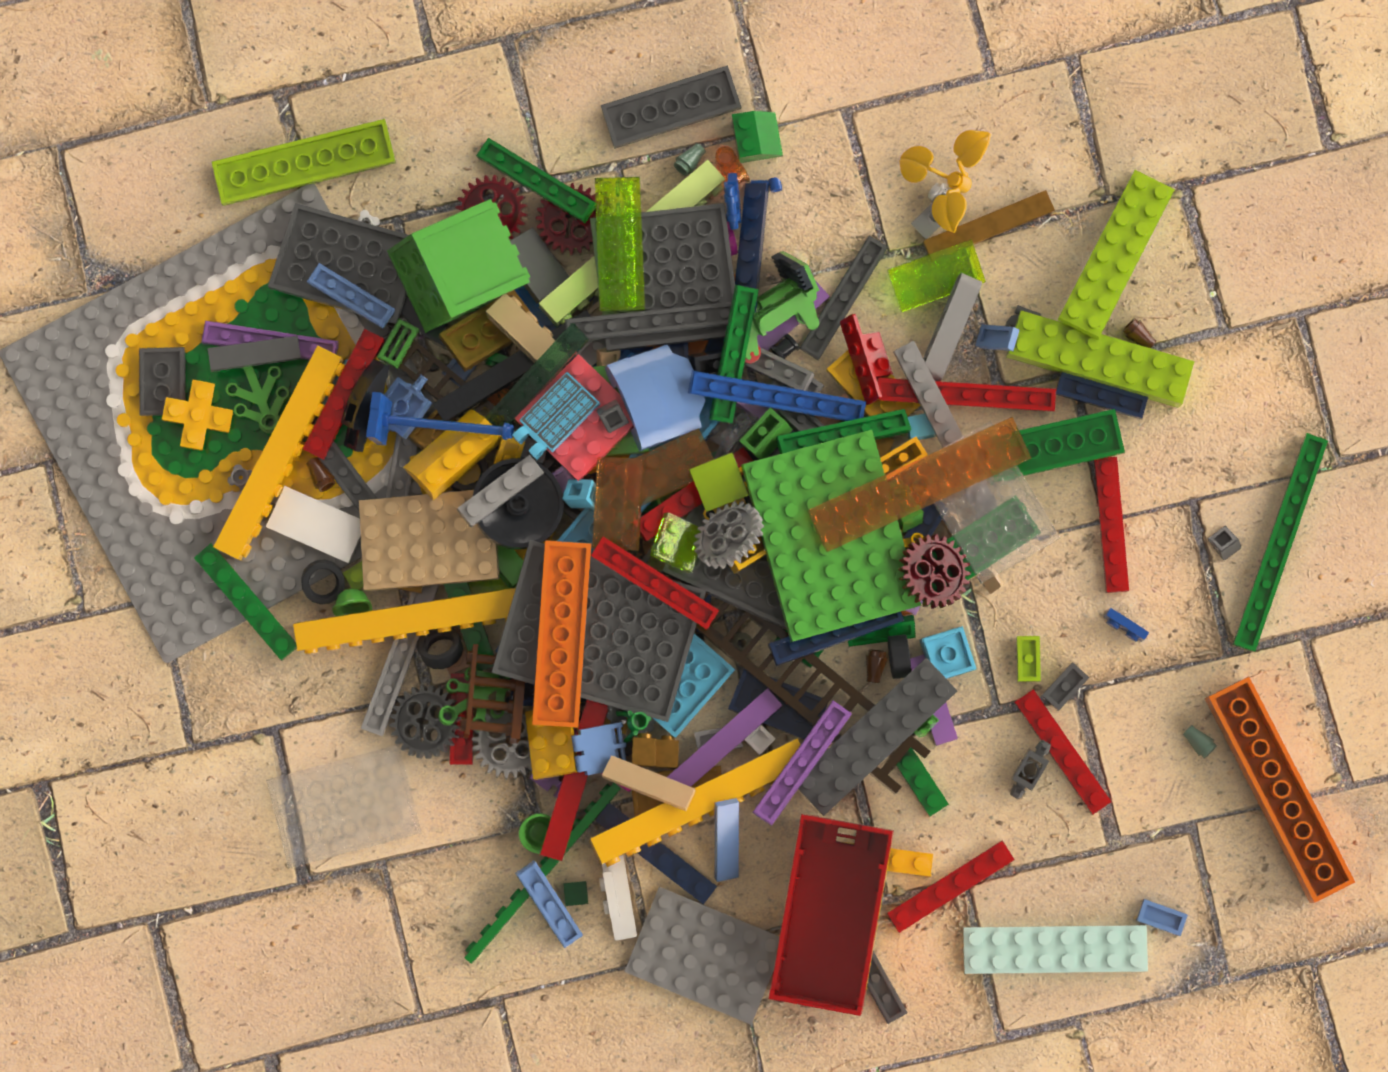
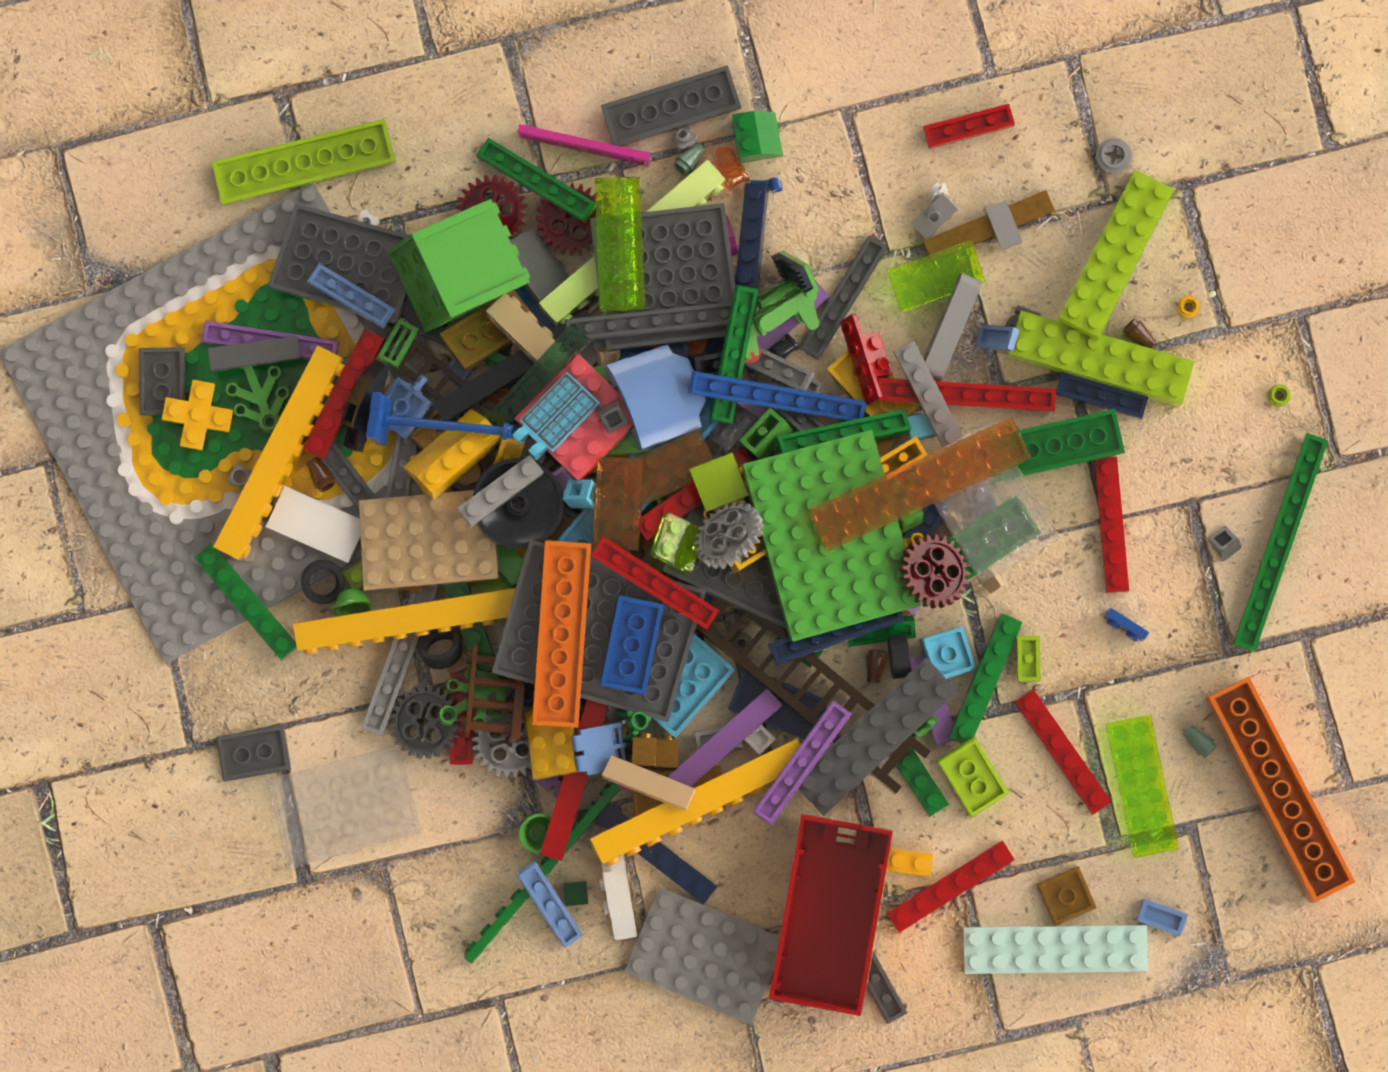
(253, 753): none -> dark grey tile
(584, 145): none -> dark pink tile
(631, 644): none -> blue plate
(684, 138): none -> light grey plate
(726, 840): medium blue tile -> none
(732, 201): blue plate -> none
(947, 208): yellow plant -> none
(968, 126): none -> red plate
(972, 776): none -> lime tile
(985, 678): none -> green plate
(1003, 225): none -> light grey tile
(1017, 790): dark grey piece -> none
(1065, 686): dark grey plate -> none
(1066, 896): none -> pearl gold tile
(1122, 150): none -> light grey gear
(1142, 786): none -> clear neon green plate
(1188, 300): none -> yellow plate
(1285, 395): none -> lime plate

